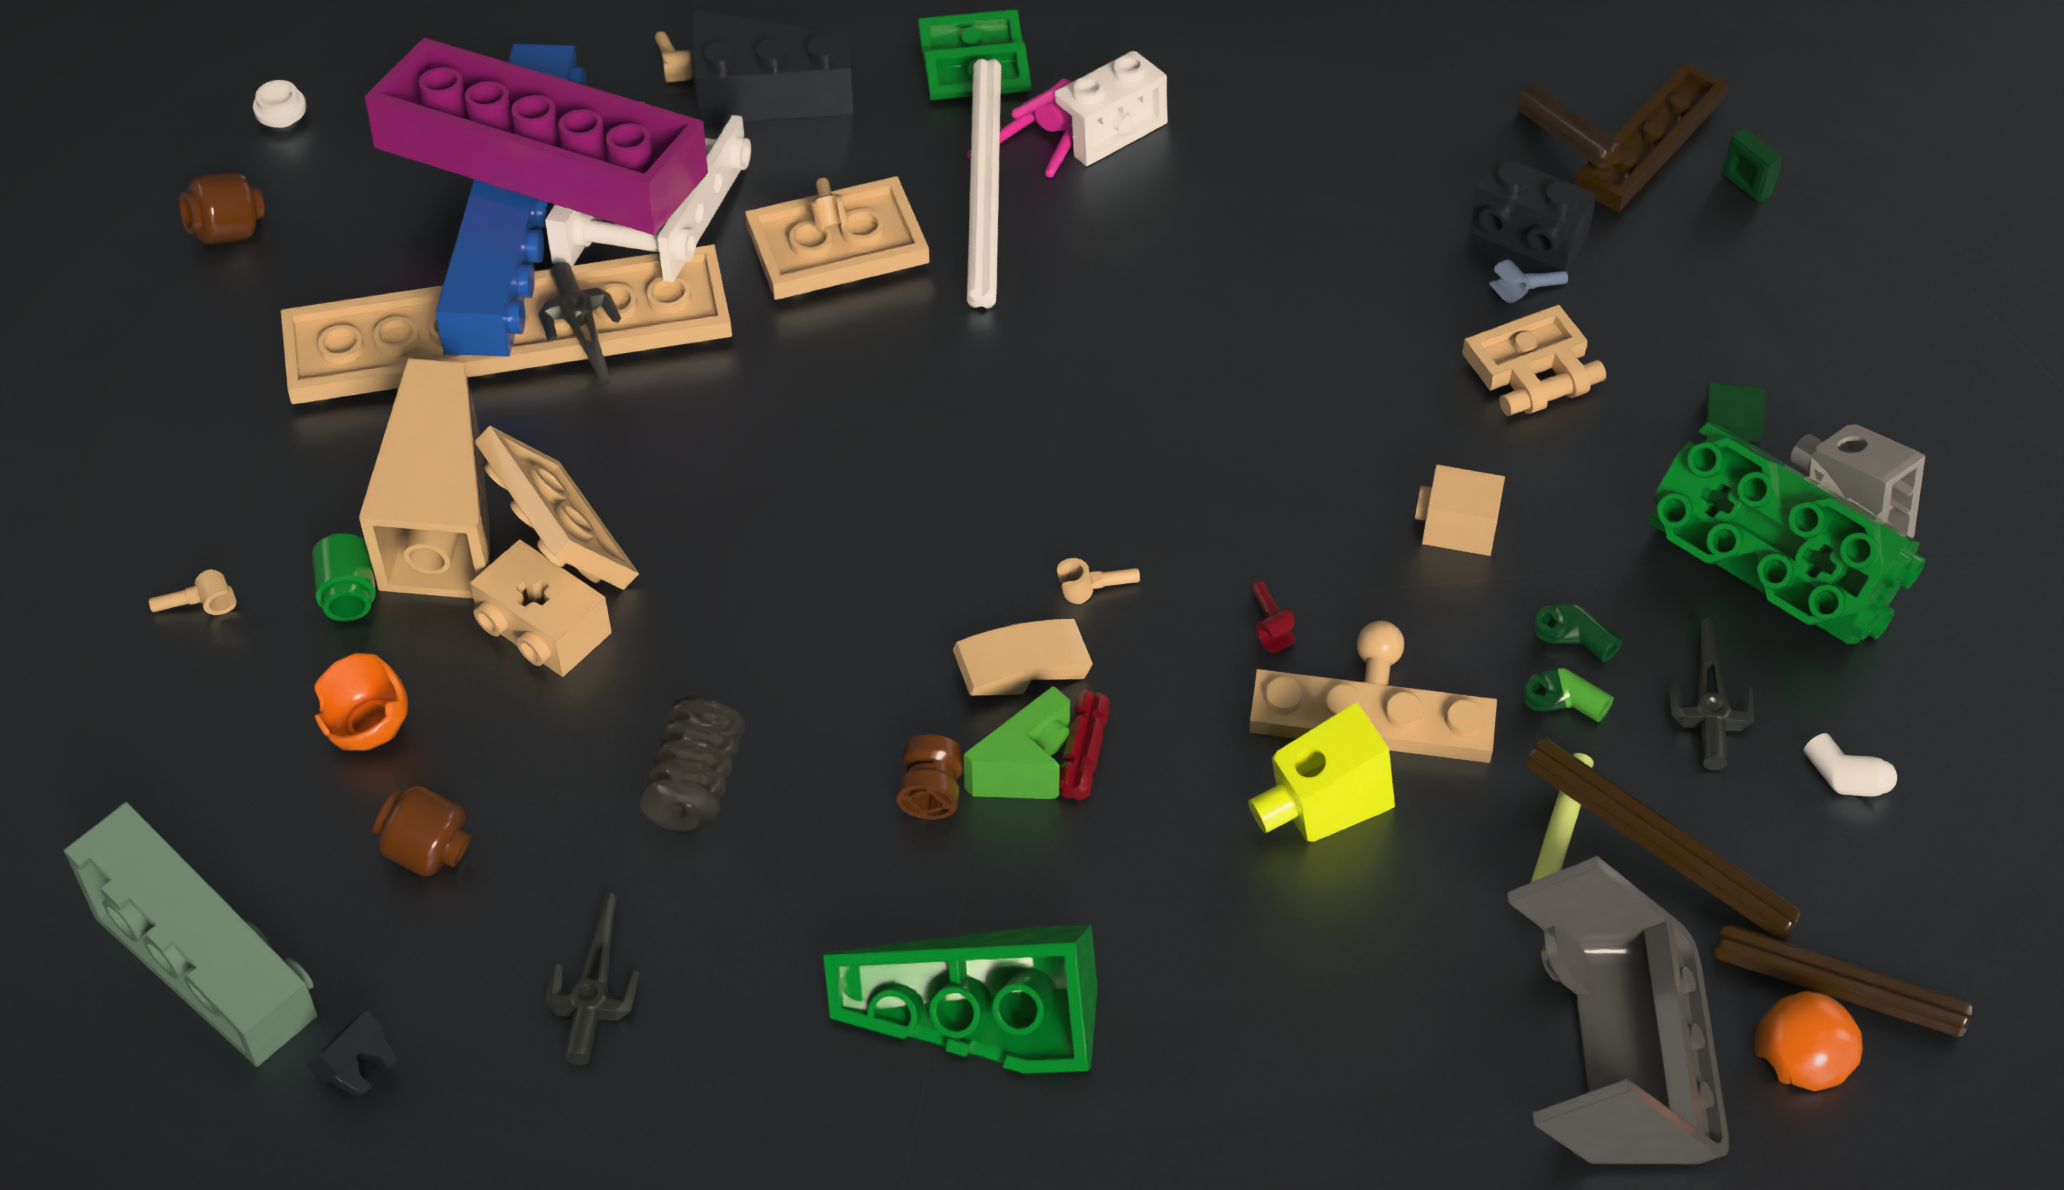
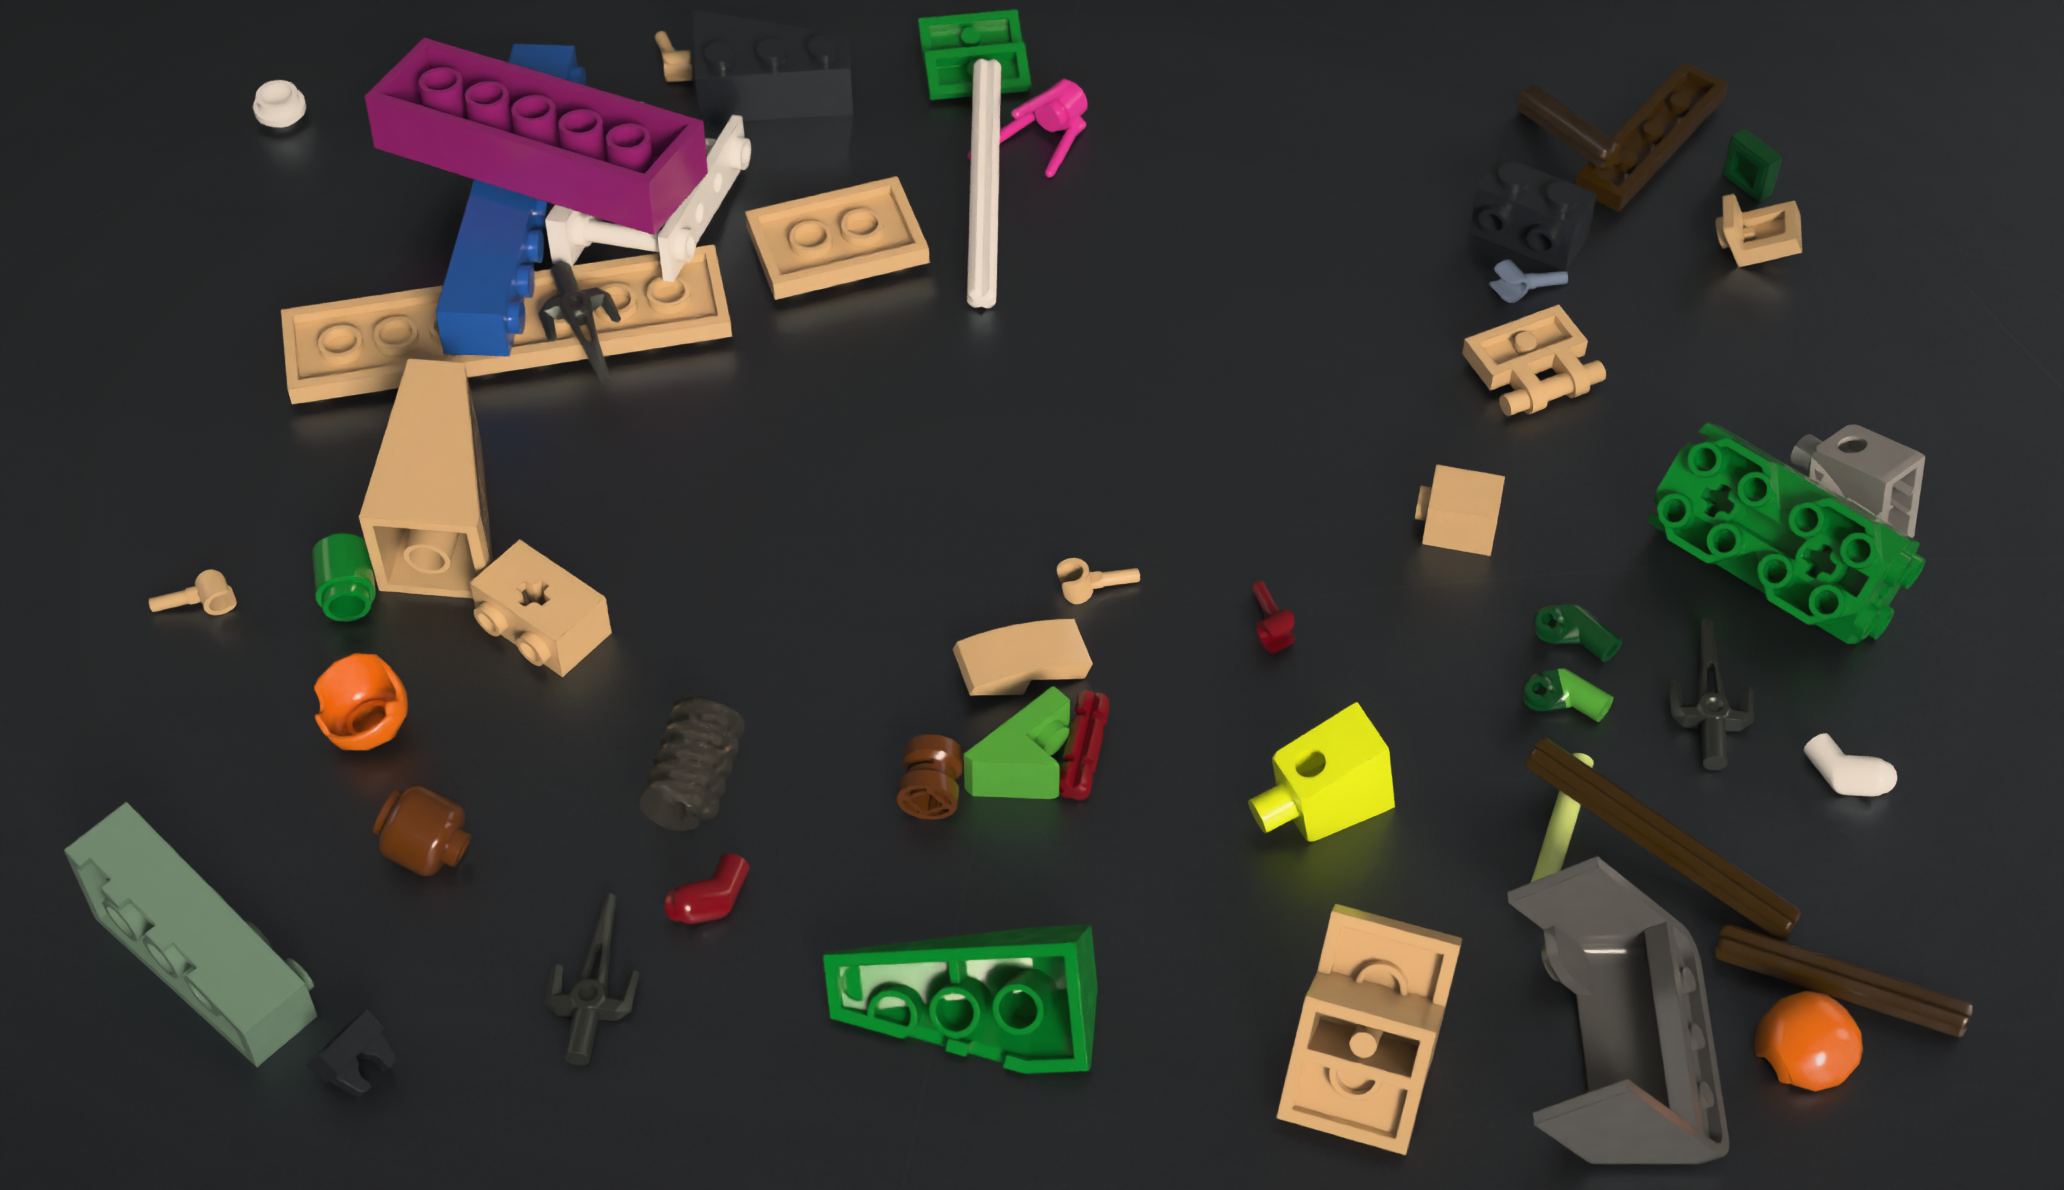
(221, 208): reddish brown head -> none
(555, 508): tan plate -> none
(708, 898): none -> dark red arm
(828, 207): tan hand -> none
(1114, 106): white bracket -> none
(1369, 1029): none -> tan bracket
(1404, 717): tan plate -> none
(1736, 409): dark green tile -> none
(1759, 233): none -> tan bracket

